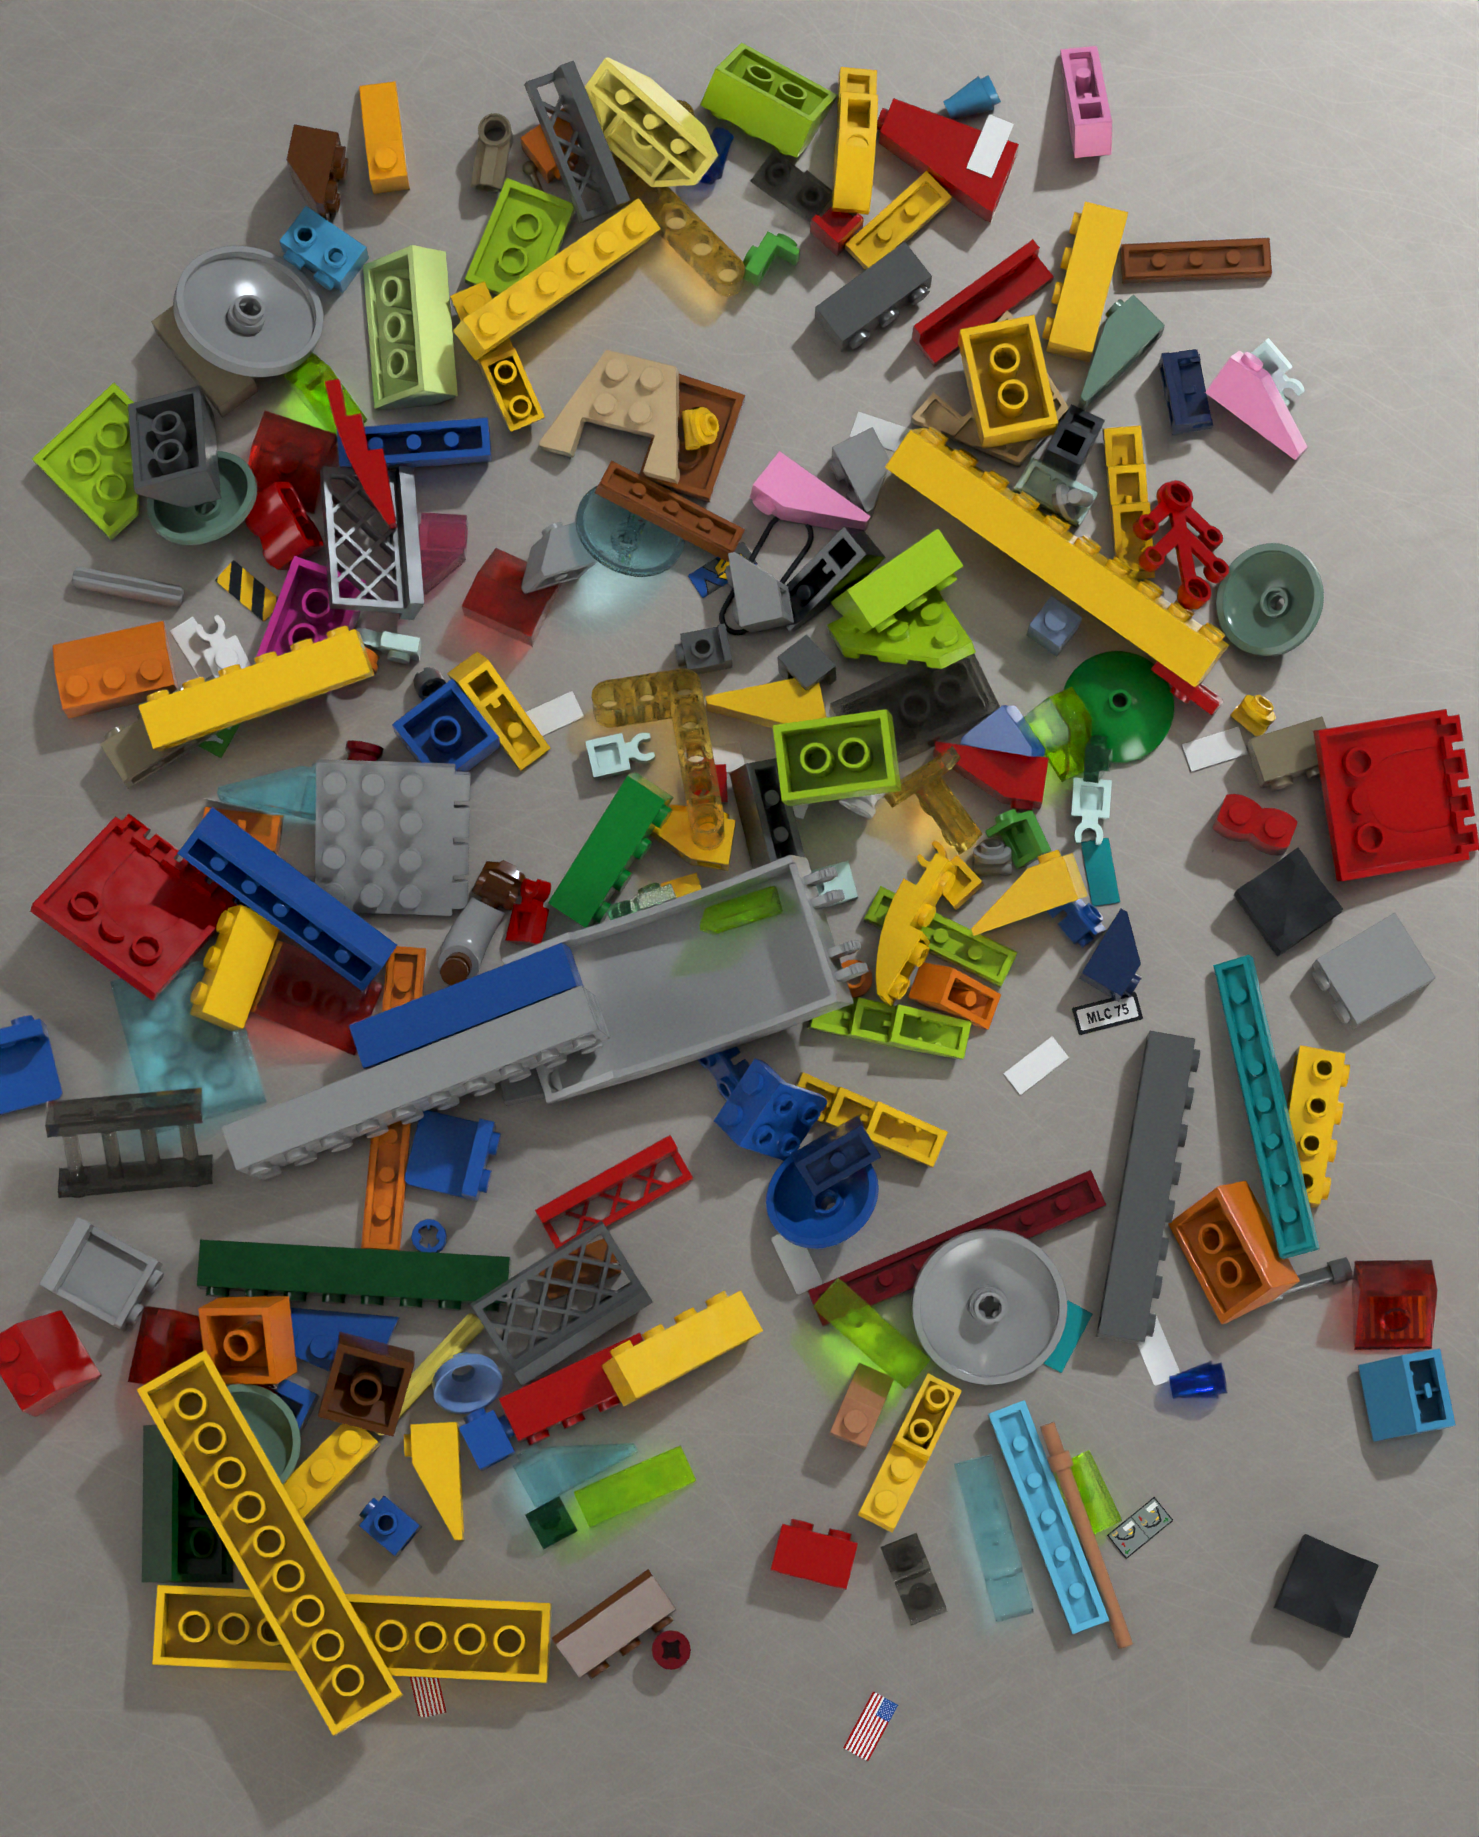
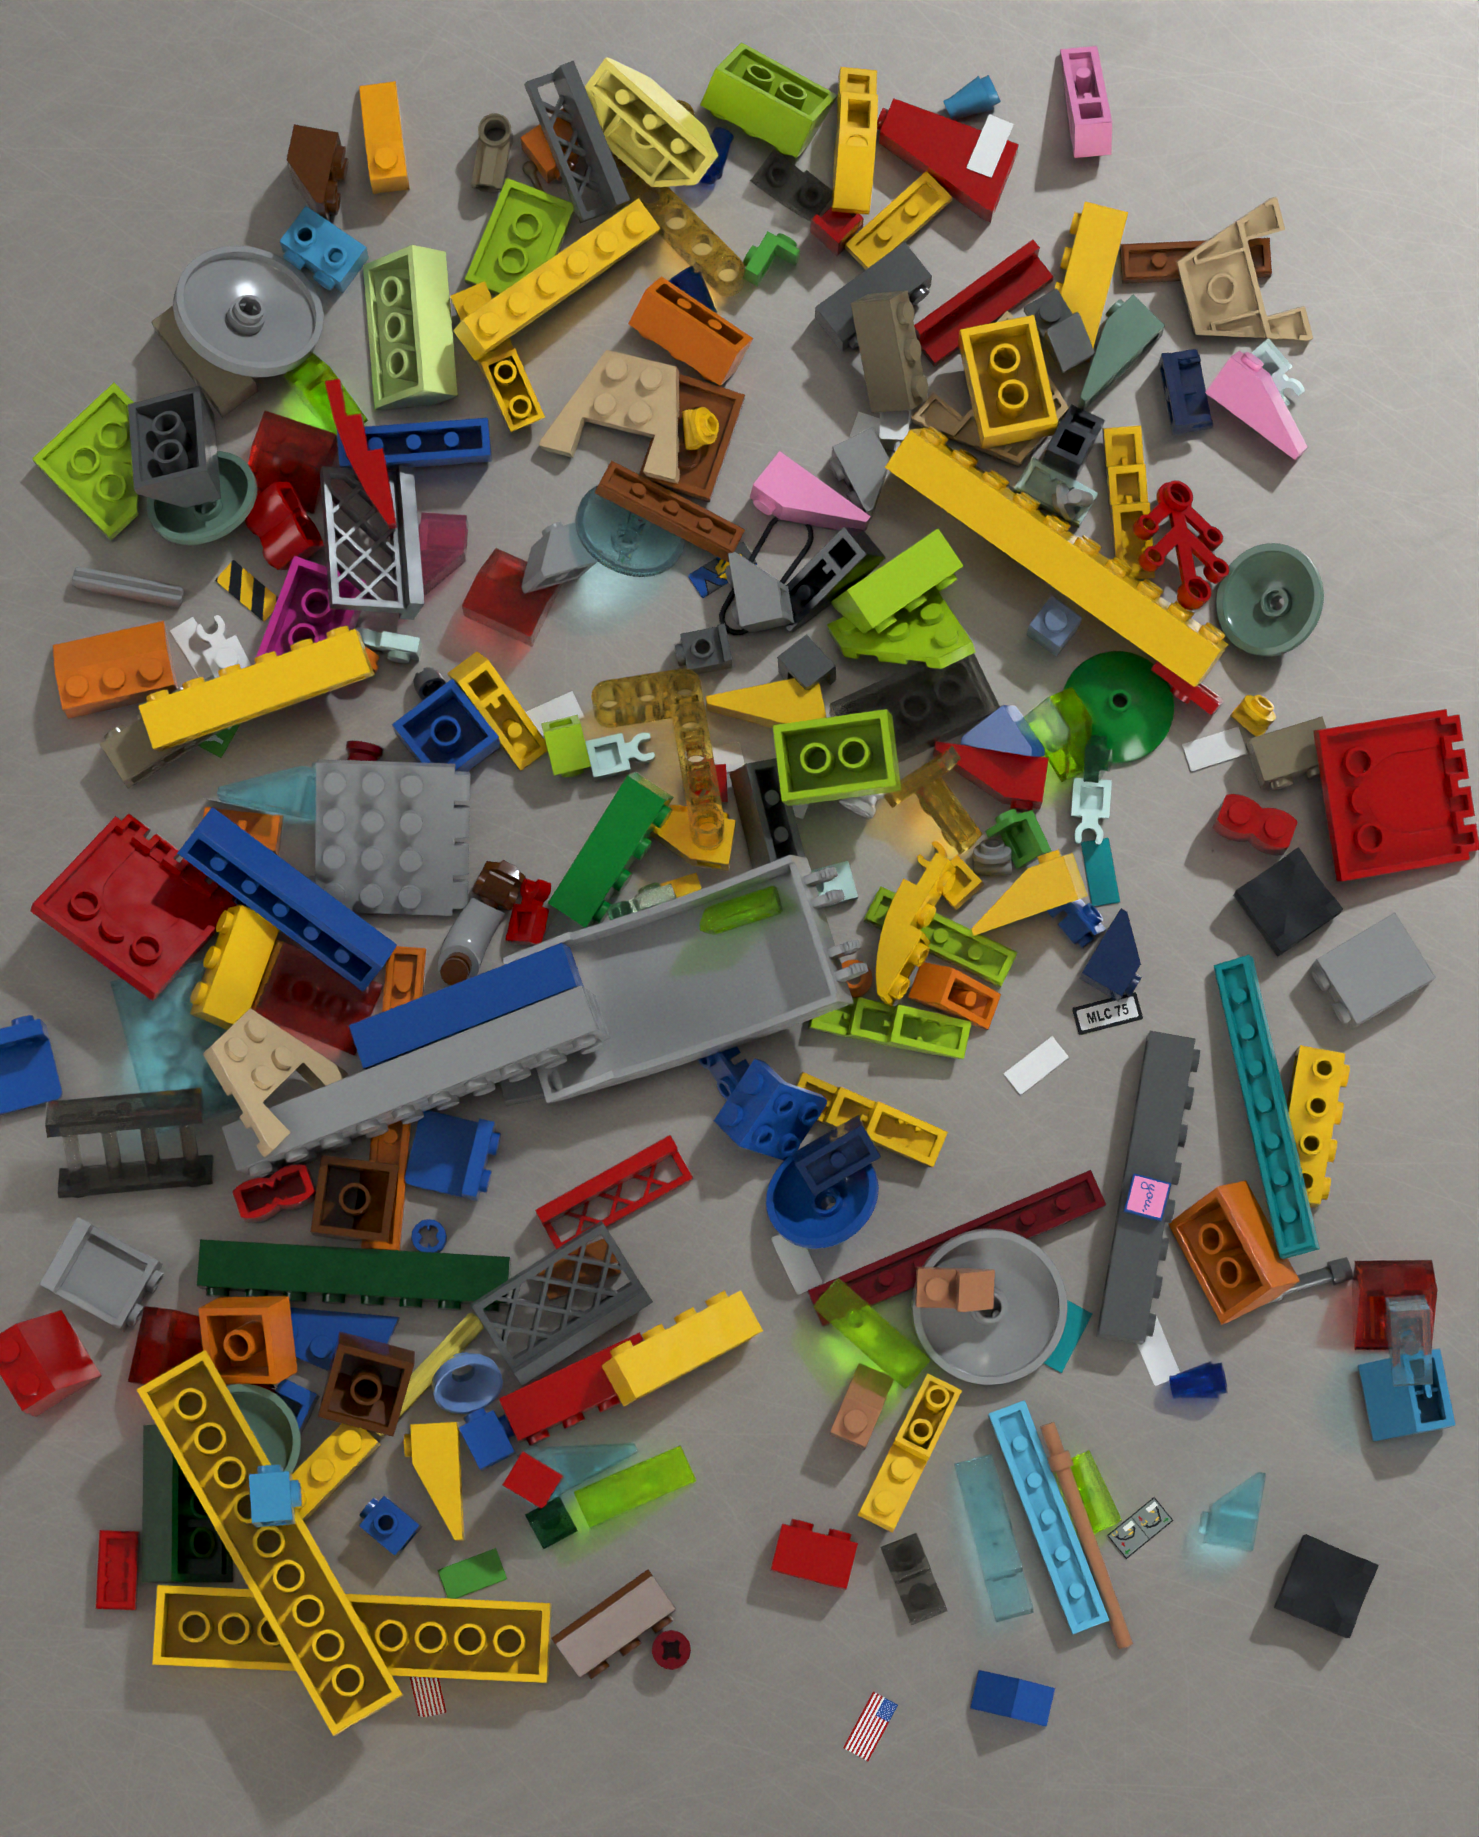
(117, 1570): none -> red plate
(255, 1061): none -> tan wing
(264, 1197): none -> red brick
(273, 1496): none -> dark azure brick
(354, 1199): none -> reddish brown slope
(472, 1574): none -> bright green sticker
(532, 1480): none -> red panel
(566, 746): none -> lime brick
(690, 331): none -> orange brick
(694, 285): none -> clear blue cone
(889, 351): none -> dark tan brick
(894, 425): none -> white sticker
(955, 1288): none -> nougat slope
(1012, 1698): none -> blue slope
(1060, 330): none -> dark grey slope
(1147, 1197): none -> bright pink tile
(1224, 287): none -> tan wing
(1234, 1516): none -> clear light blue slope
(1409, 1340): none -> clear light blue slope

